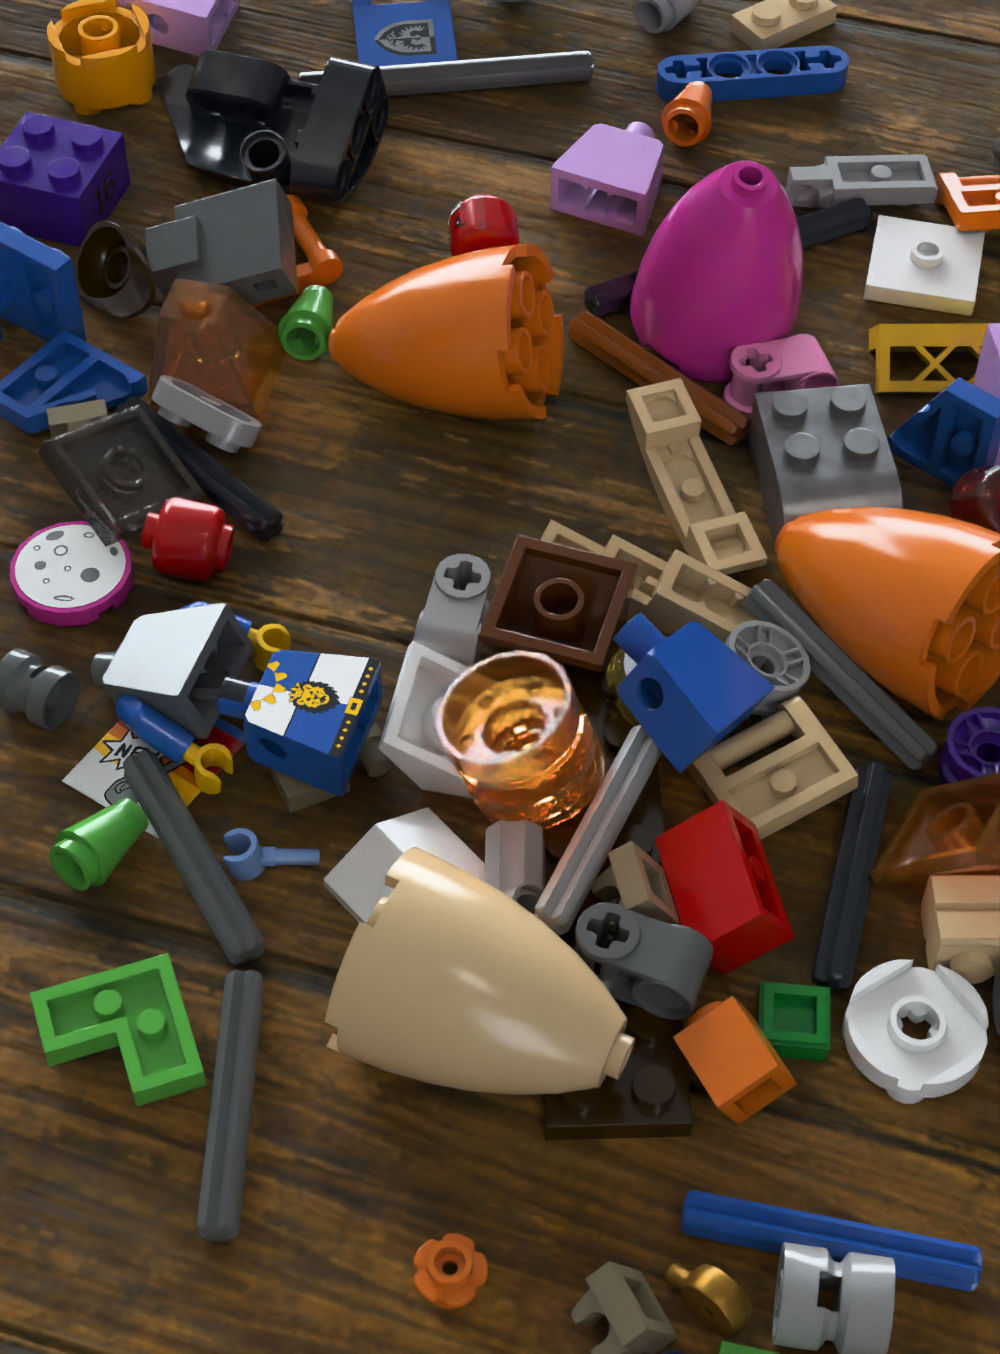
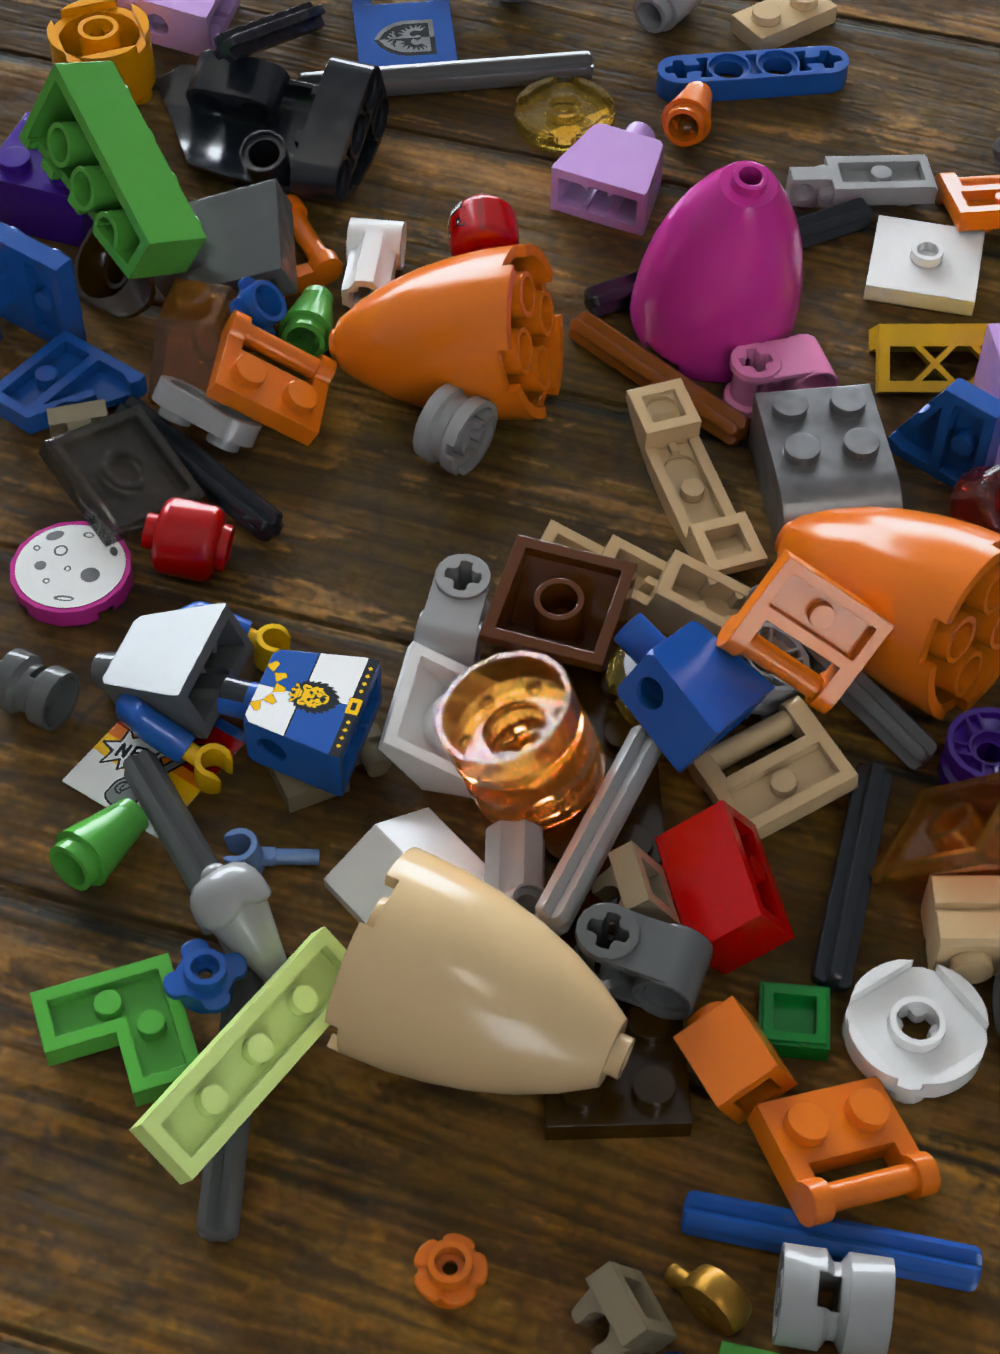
(113, 169): none -> bright green wedge
(209, 994): none -> blue plate
(236, 909): none -> light grey piece
(243, 1061): none -> yellowish green plate
(261, 302): none -> blue plate
(264, 390): none -> orange plate
(268, 32): none -> black axle
(373, 255): none -> white piece
(455, 429): none -> light grey wheel
(560, 113): none -> clear yellow tile
(815, 614): none -> orange plate
(837, 1130): none -> orange plate

